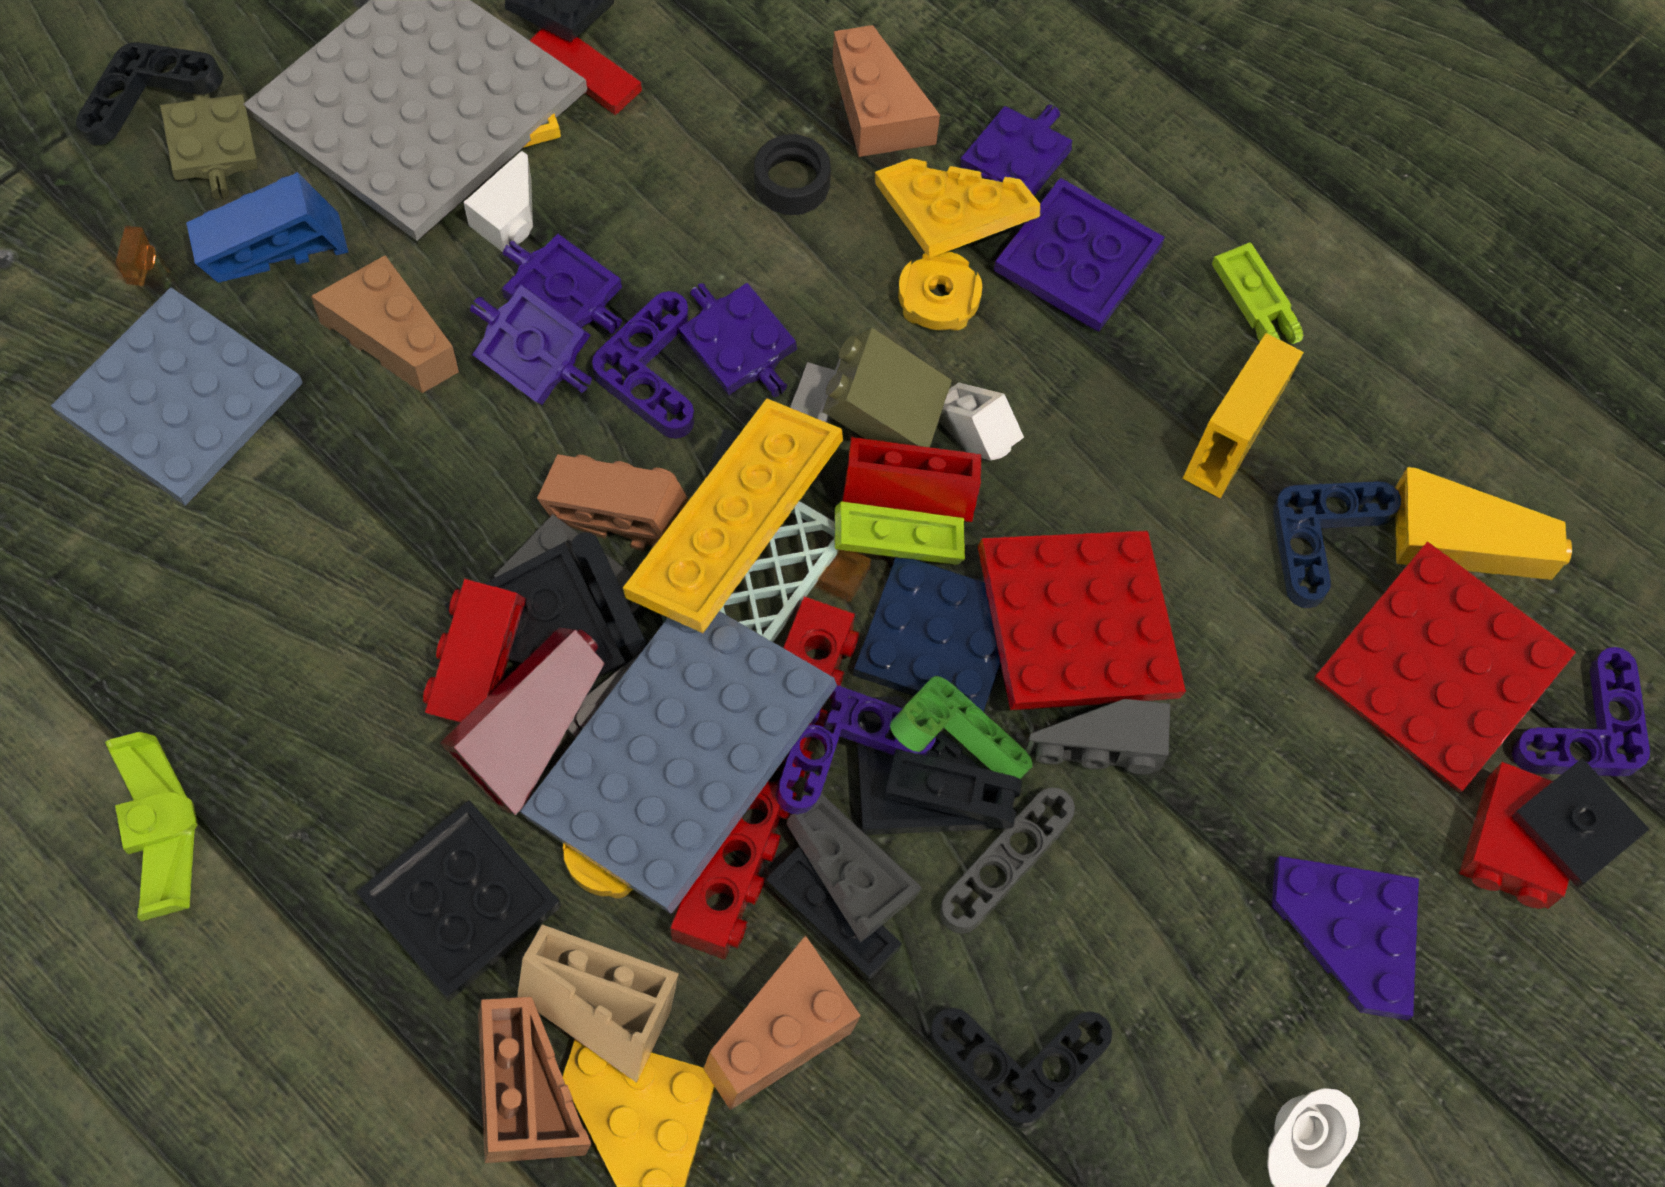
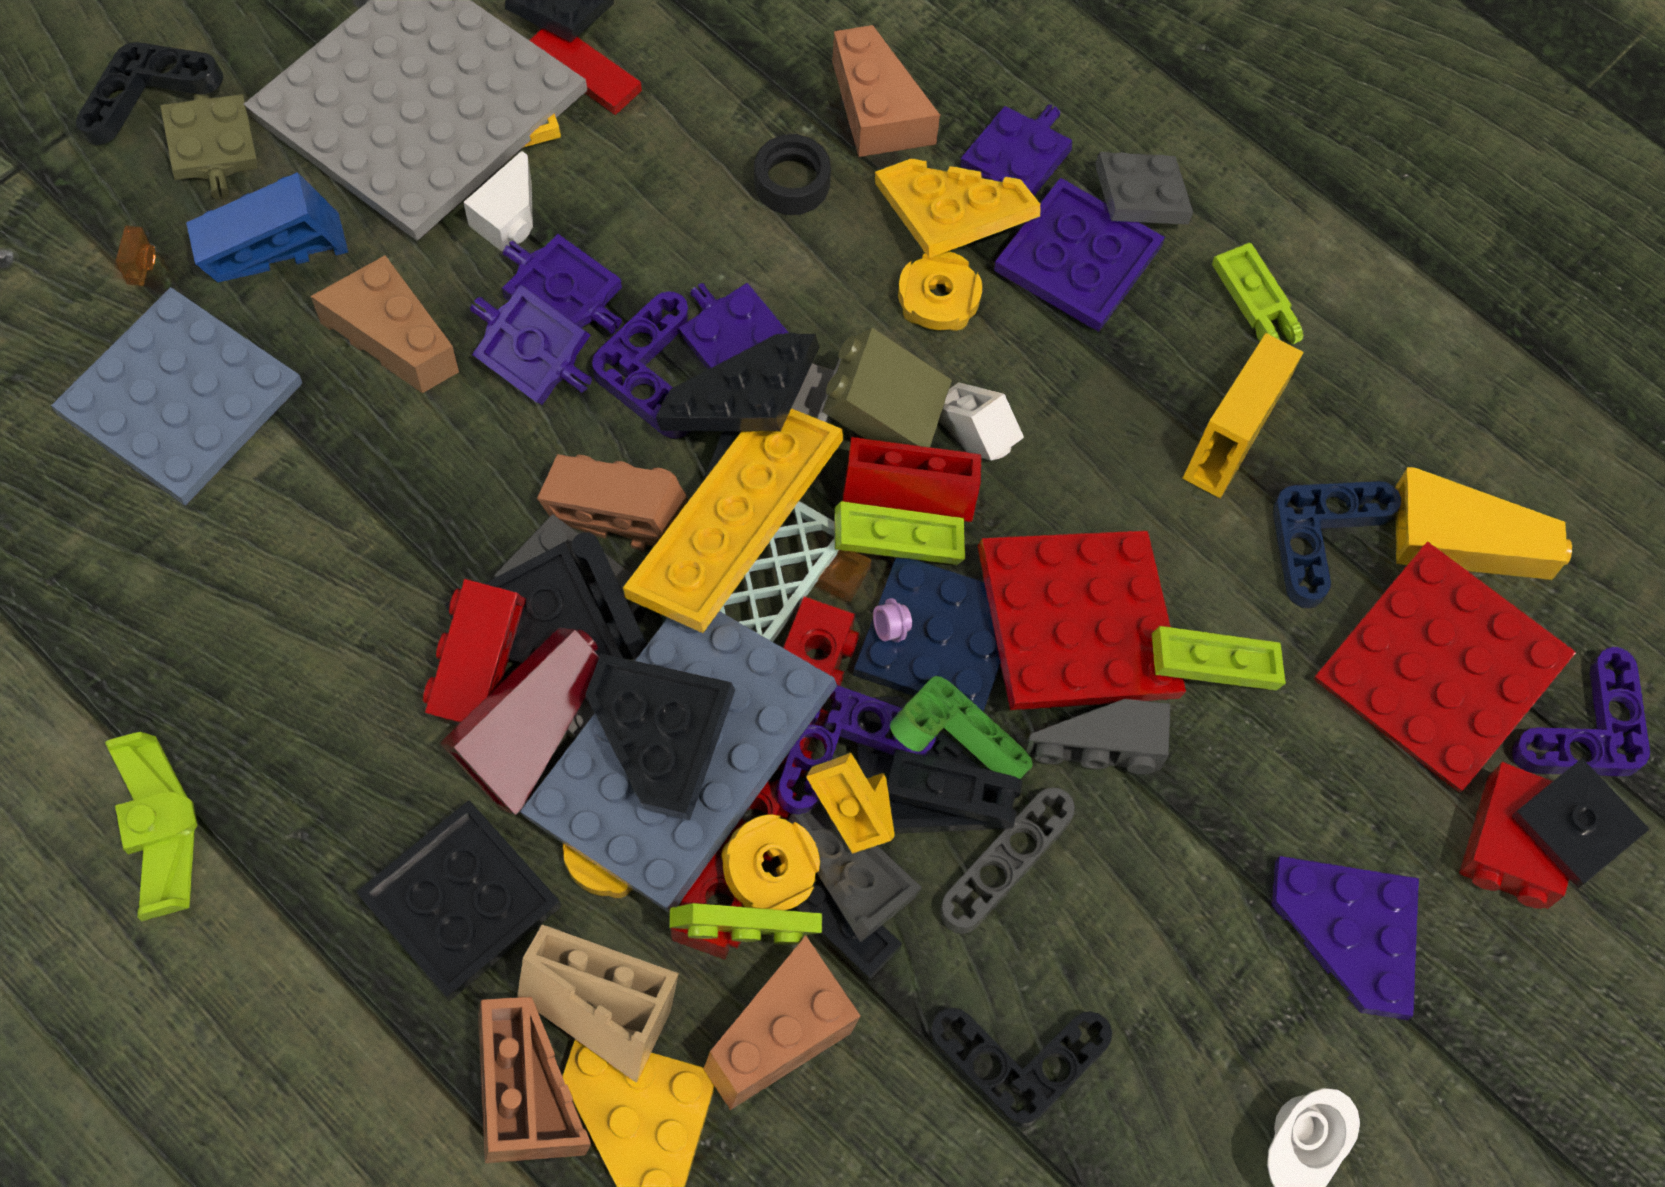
(660, 728): none -> black plate
(744, 391): none -> black plate
(745, 923): none -> lime plate
(780, 838): none -> yellow plate
(854, 802): none -> yellow slope
(892, 621): none -> lavender plate
(1143, 188): none -> dark grey plate
(1218, 658): none -> lime plate

